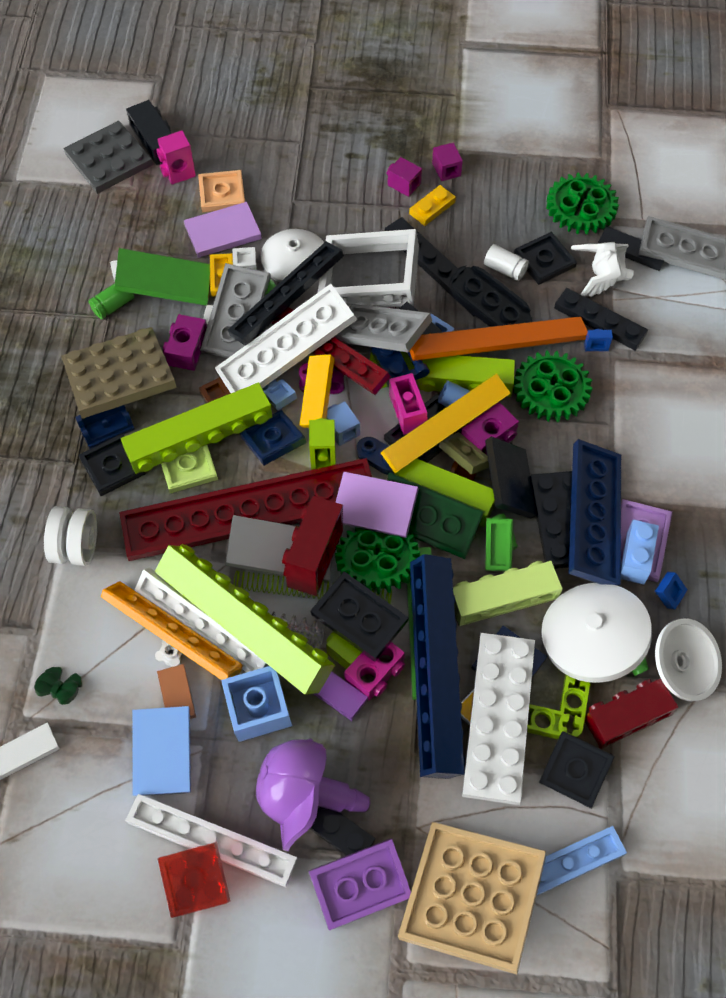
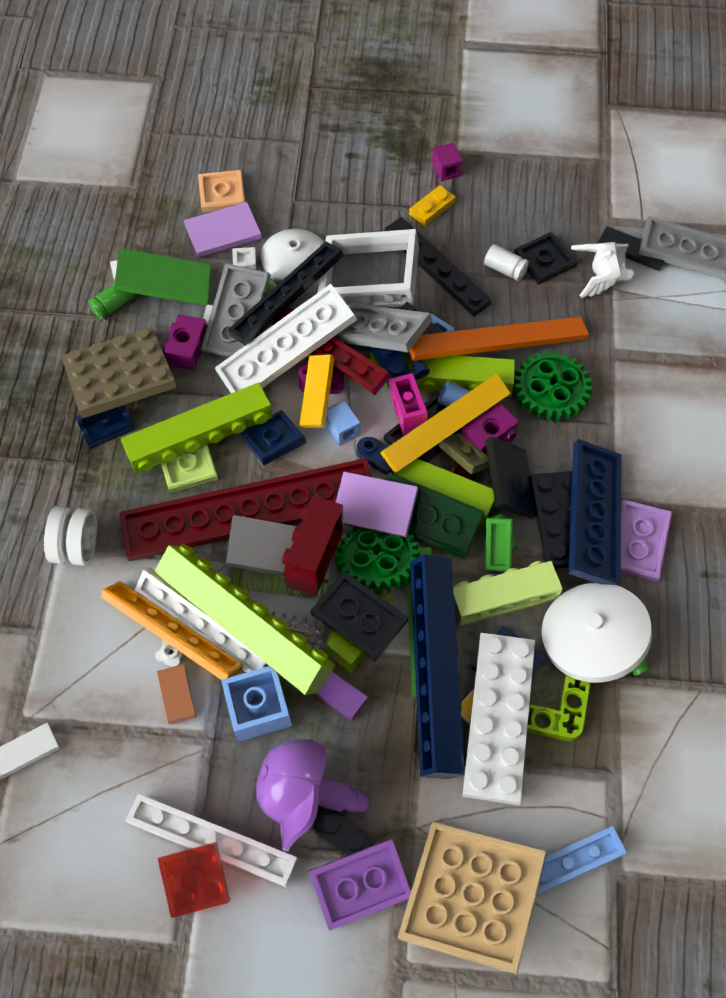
(49, 683): dark green piece -> none
(108, 156): dark grey plate -> none
(108, 465): black tile -> none
(148, 126): black brick -> none
(161, 751): light blue tile -> none
(176, 157): dark pink brick -> none
(214, 390): reddish brown plate -> none
(217, 264): yellow plate -> none
(279, 393): light blue plate -> none
(322, 443): lime brick -> none
(378, 669): dark pink brick -> none
(404, 176): magenta brick -> none
(488, 297): black tile -> none
(576, 769): black plate -> none
(596, 210): green gear -> none
(598, 340): blue plate -> none
(602, 318): black plate -> none
(630, 712): dark red brick -> none
(638, 551): light blue brick -> none
(671, 590): blue plate -> none
(688, 659): white dish -> none

